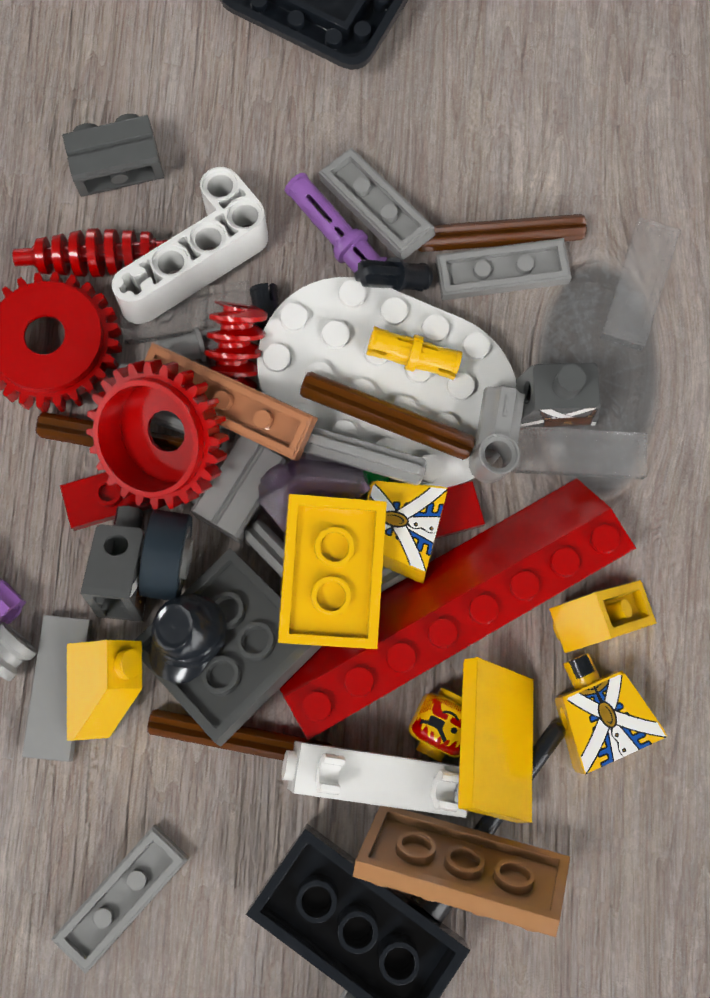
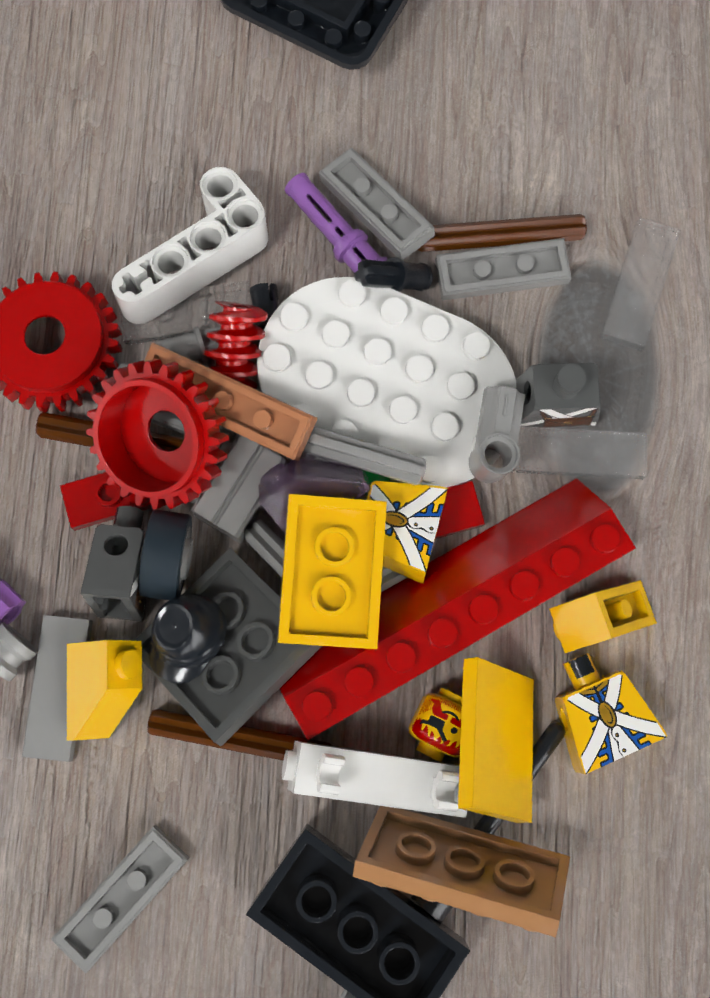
(86, 252): red piece -> none
(113, 154): dark grey brick -> none
(387, 415): reddish brown axle -> none
(414, 353): yellow pin -> none

